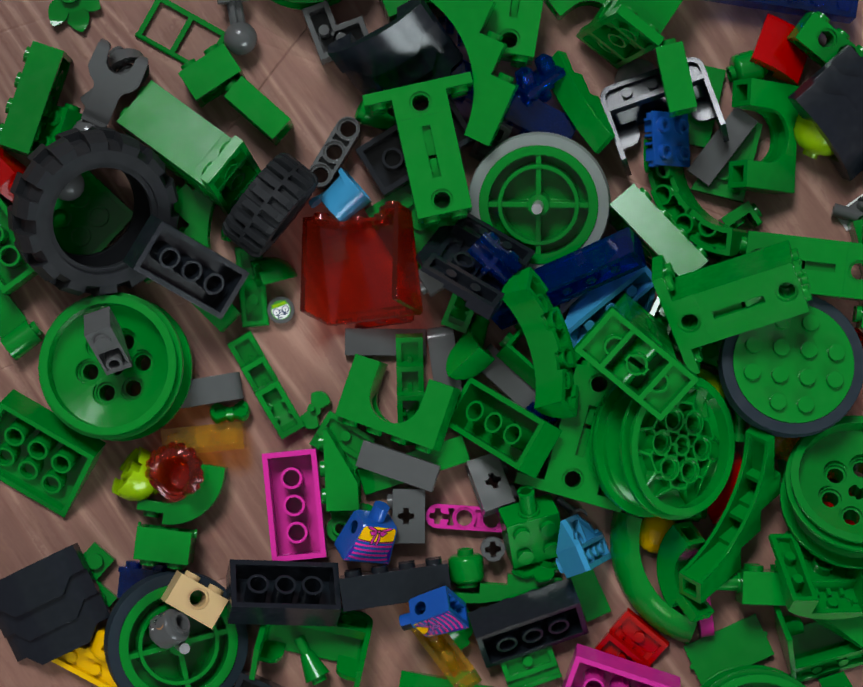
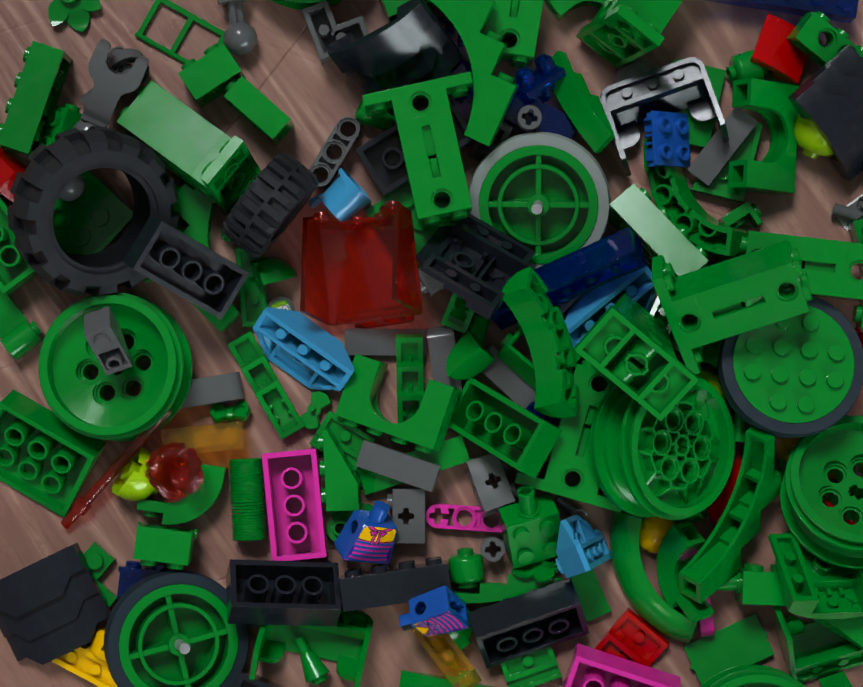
(83, 504): none -> clear red bar
(169, 628): dark grey head -> none
(206, 610): tan brick -> none
(247, 488): none -> green piece
(303, 349): none -> dark azure wedge
(494, 258): clear blue hips -> none
(536, 116): none -> dark grey bush
(675, 78): green window -> none

